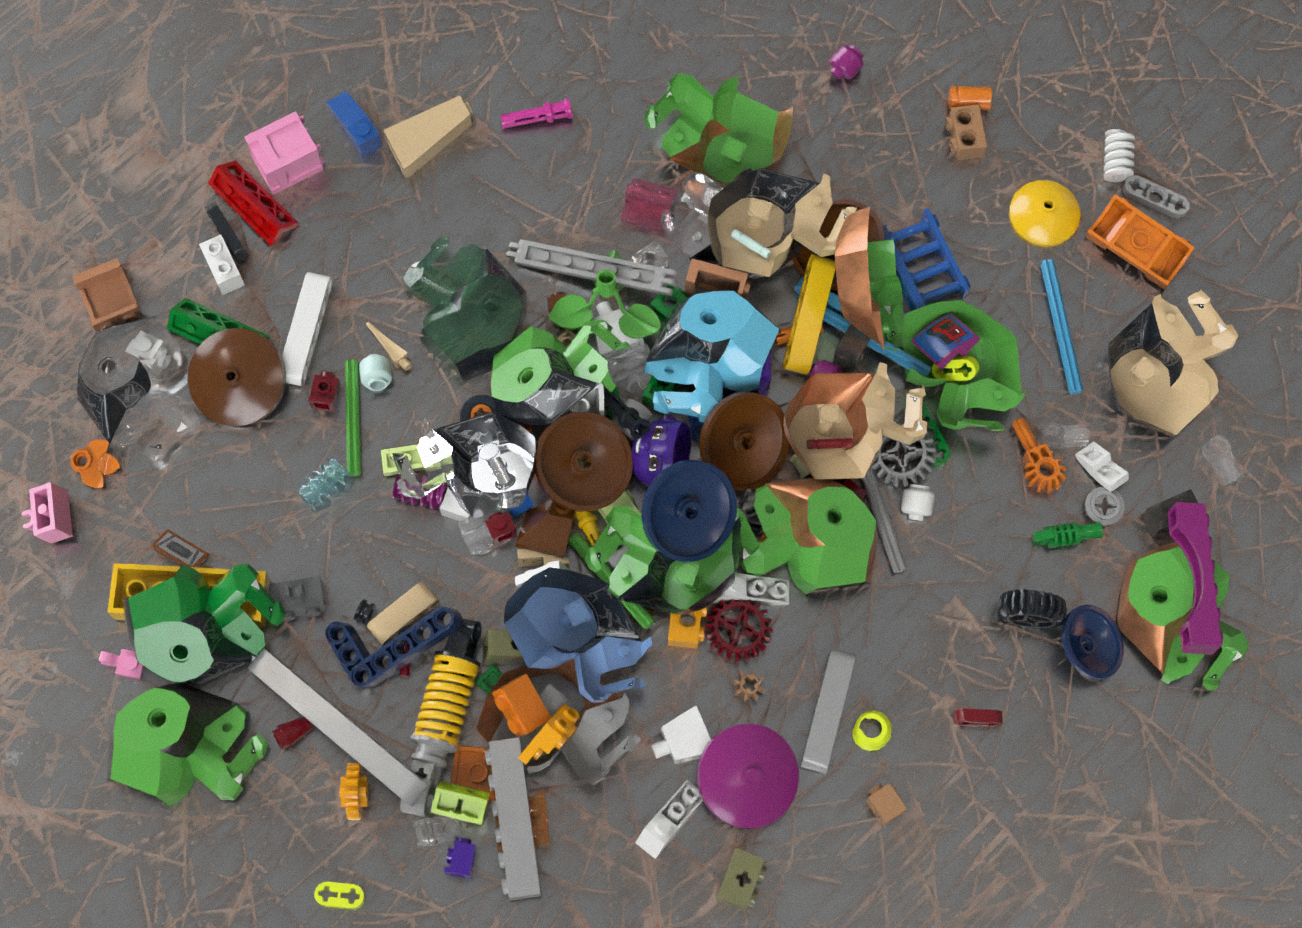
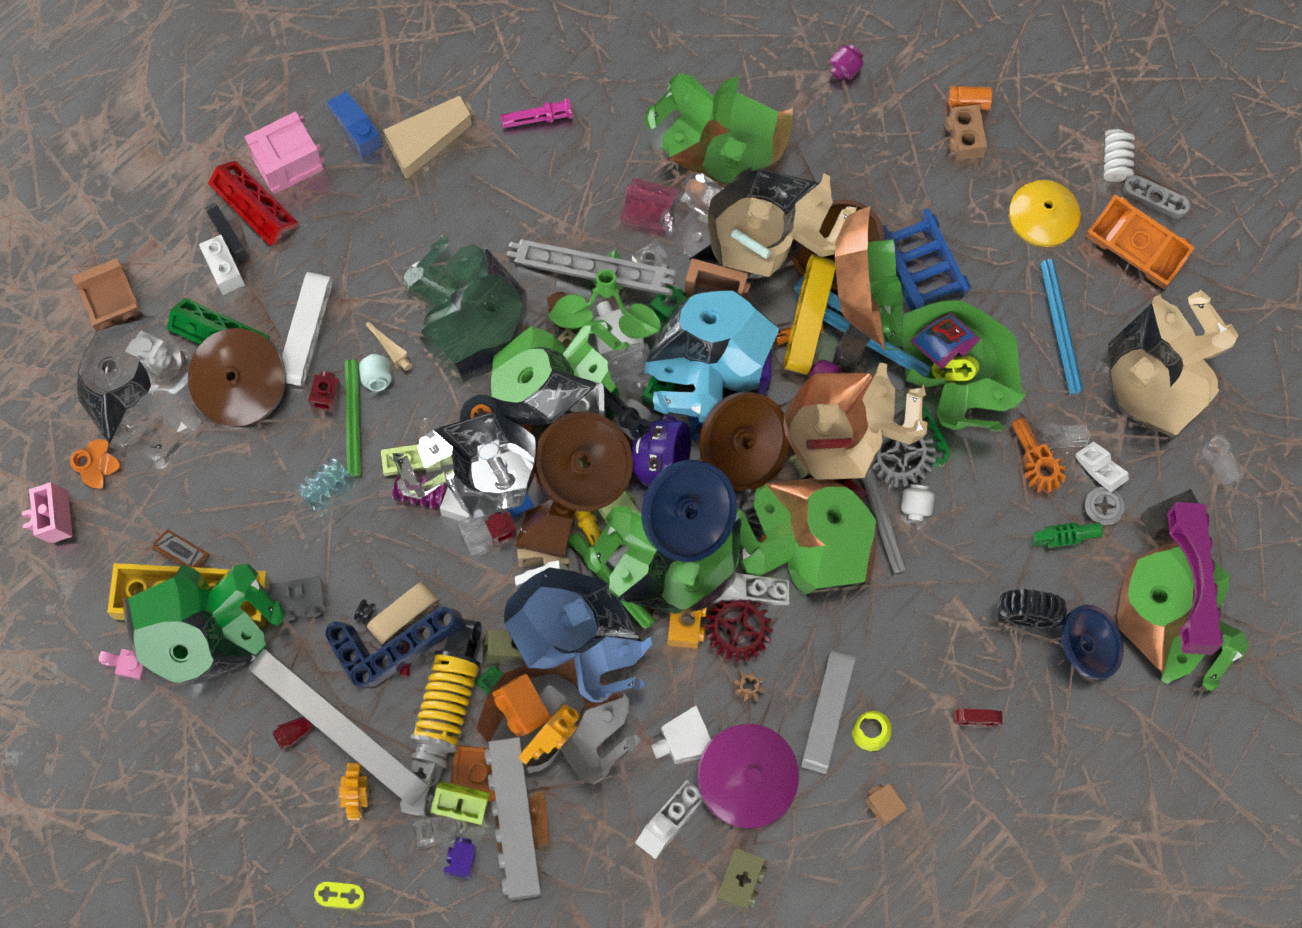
(178, 736): bright green piece -> none

